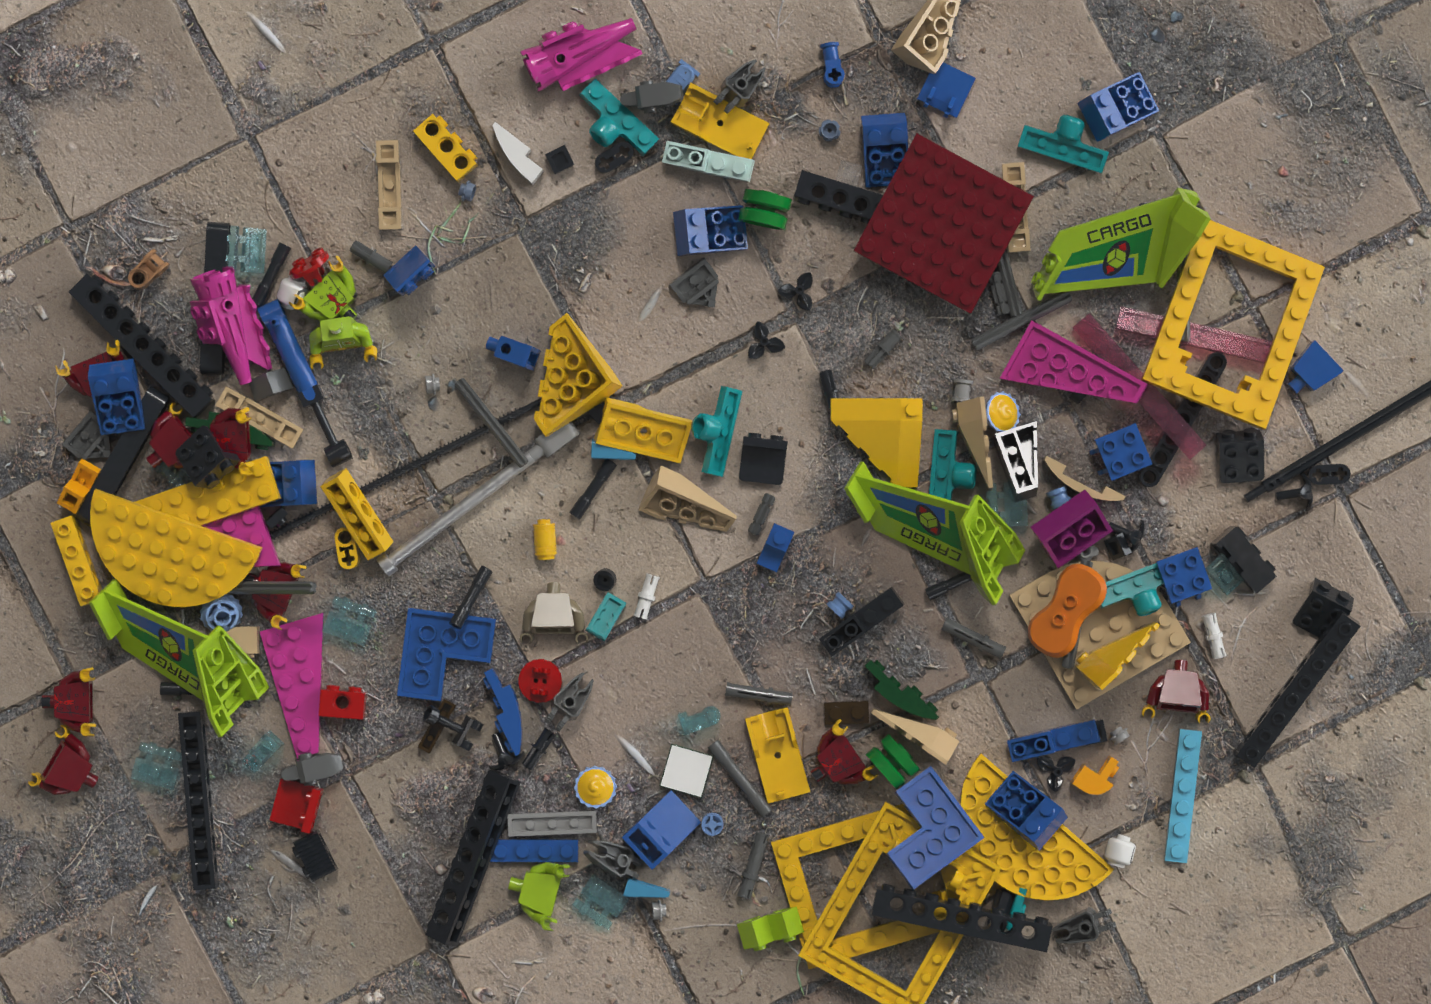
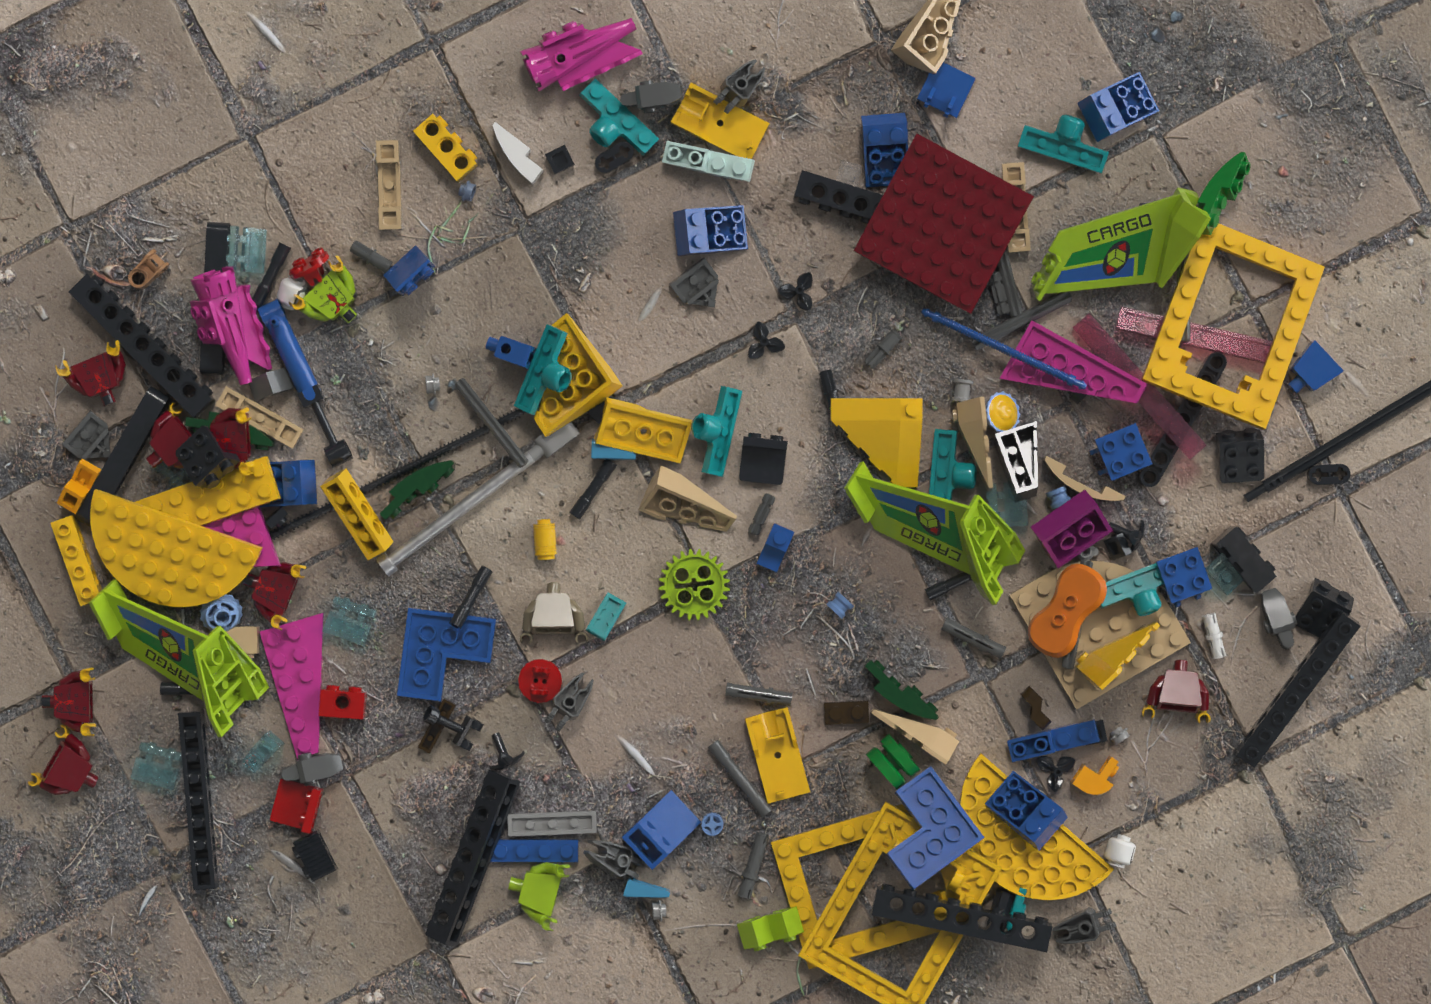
(116, 396): blue slope -> none
(275, 587): dark grey axle -> none
(339, 335): lime torso -> none
(342, 554): yellow beam -> none
(423, 480): none -> dark green slope
(510, 719): blue slope -> none
(538, 749): black axle -> none
(544, 371): none -> teal plate
(595, 787): yellow piece -> none
(604, 579): black tile -> none
(605, 896): clear light blue plate -> none
(646, 596): white pin -> none
(679, 76): medium blue piece -> none
(686, 770): white tile -> none
(696, 604): none -> lime gear
(707, 717): clear light blue leg -> none
(765, 206): green wheel -> none
(832, 64): blue connector -> none
(832, 125): sand blue plate -> none
(840, 759): dark red torso -> none
(861, 621): black slope -> none
(1036, 714): none -> dark brown piece
(1069, 379): none -> blue hose
(1183, 795): medium azure plate -> none
(1223, 187): none -> green slope
(1278, 617): none -> dark grey hinge
(1304, 492): black plant -> none

